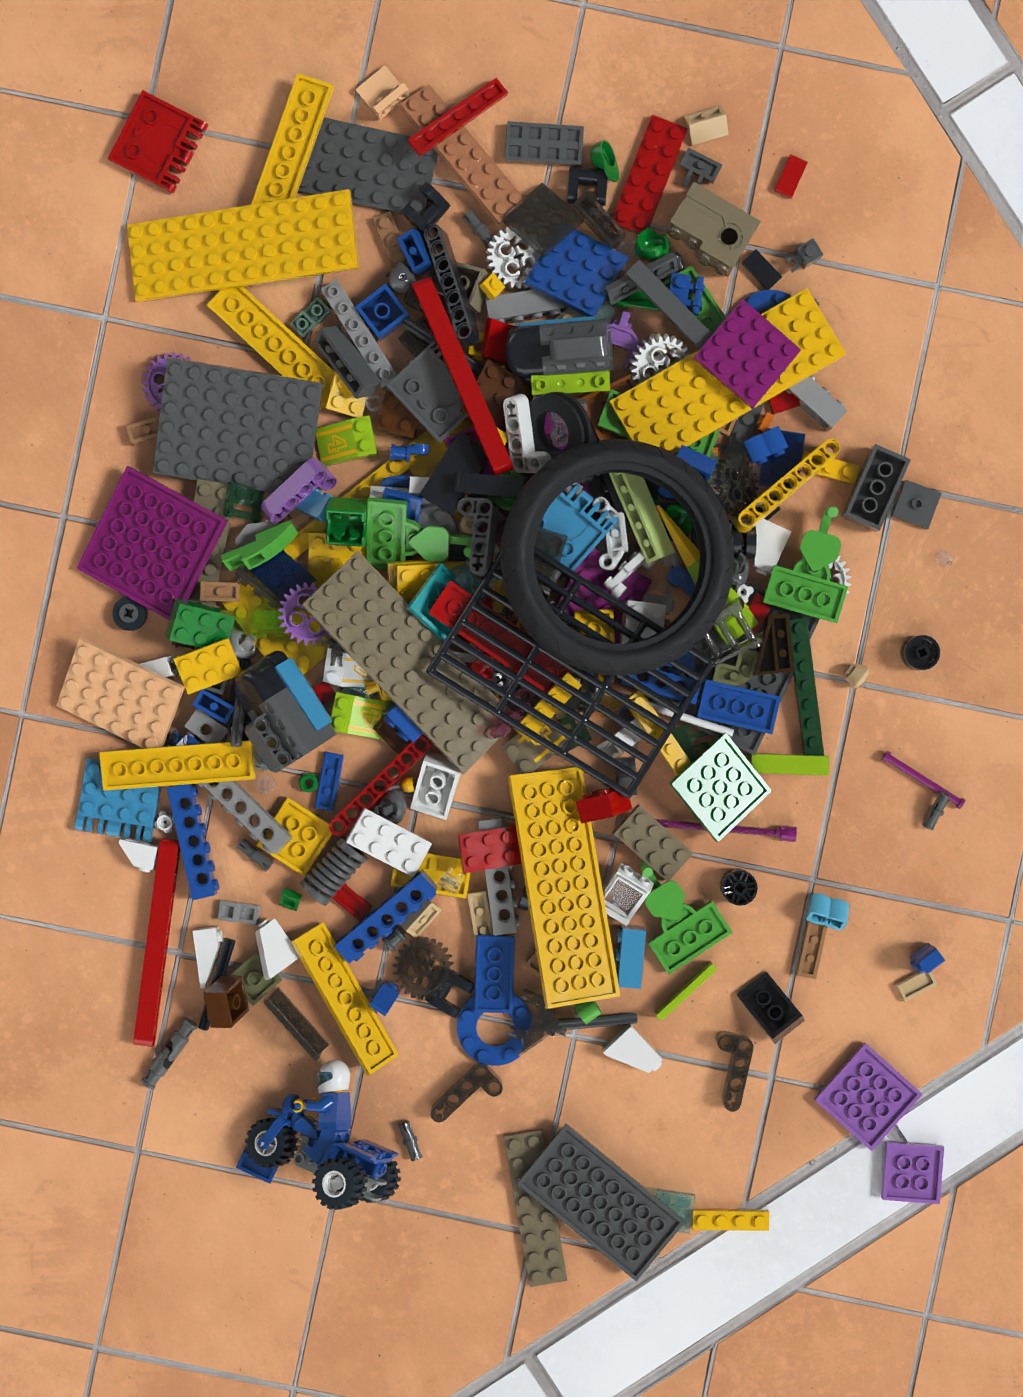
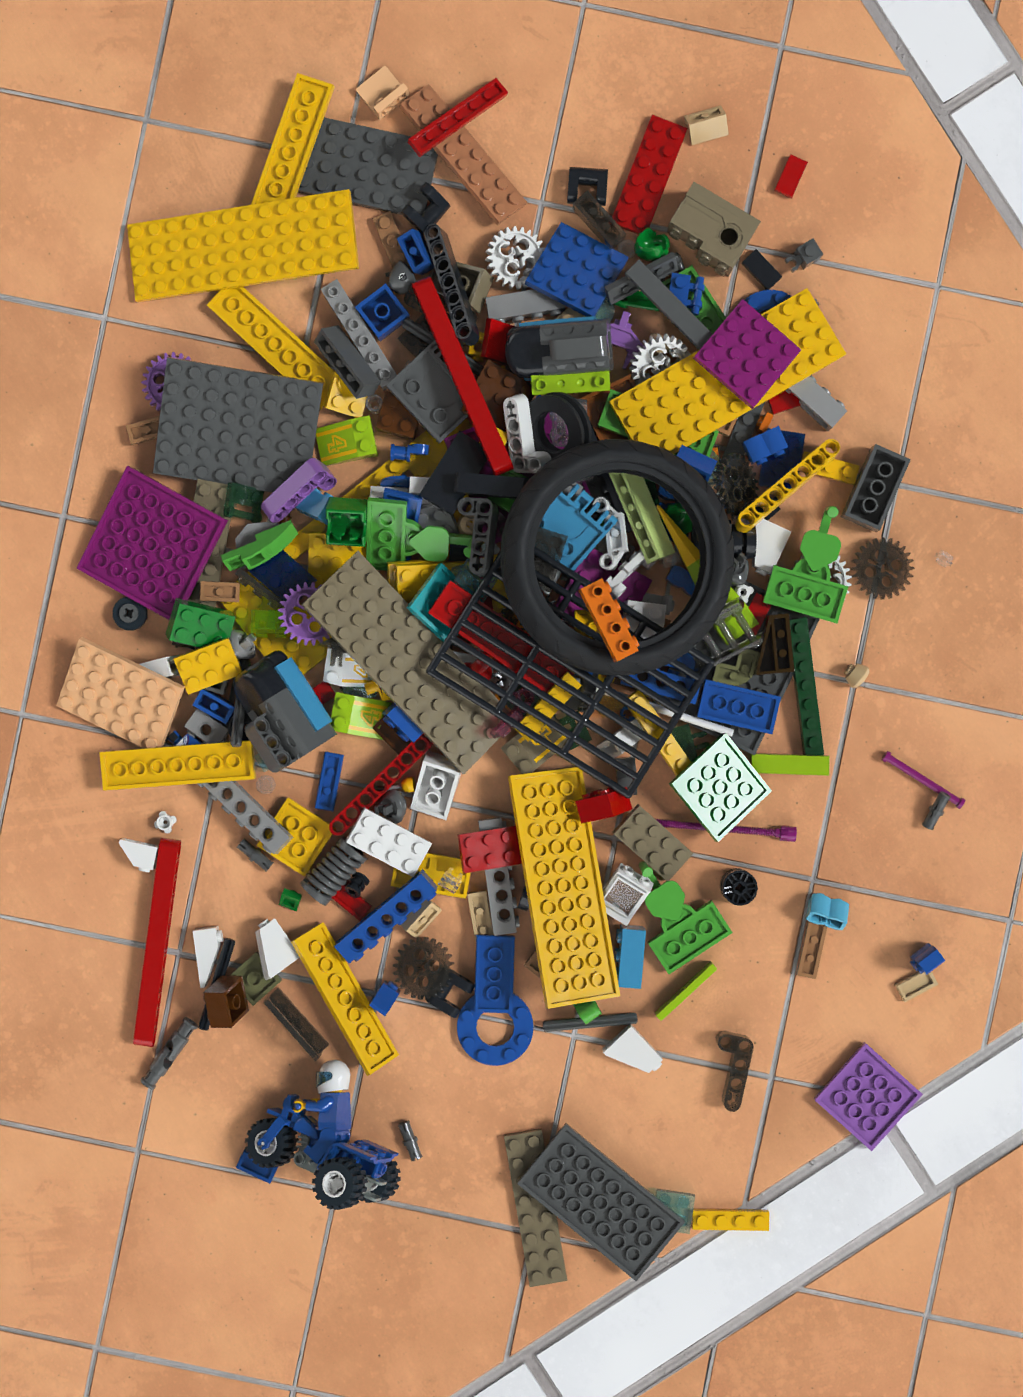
(118, 806): dark azure hinge -> none
(154, 139): red hinge -> none
(197, 889): blue brick -> none
(239, 912): light grey slope -> none
(304, 787): green plate -> none
(311, 317): sand green slope -> none
(356, 884): none -> black bush
(394, 939): dark grey bush -> none
(464, 1094): clear smoke beam -> none
(478, 228): dark grey pin -> none
(492, 286): yellow plate -> none
(542, 220): clear smoke plate -> none
(542, 1025): clear smoke connector -> none
(544, 143): dark grey plate -> none
(604, 158): green cap -> none
(608, 620): none -> orange brick
(699, 165): dark grey hinge -> none
(770, 1007): black slope -> none
(874, 583): none -> clear smoke gear
(912, 1172): medium lavender plate -> none
(916, 504): dark grey plate -> none
(927, 646): black wheel -> none

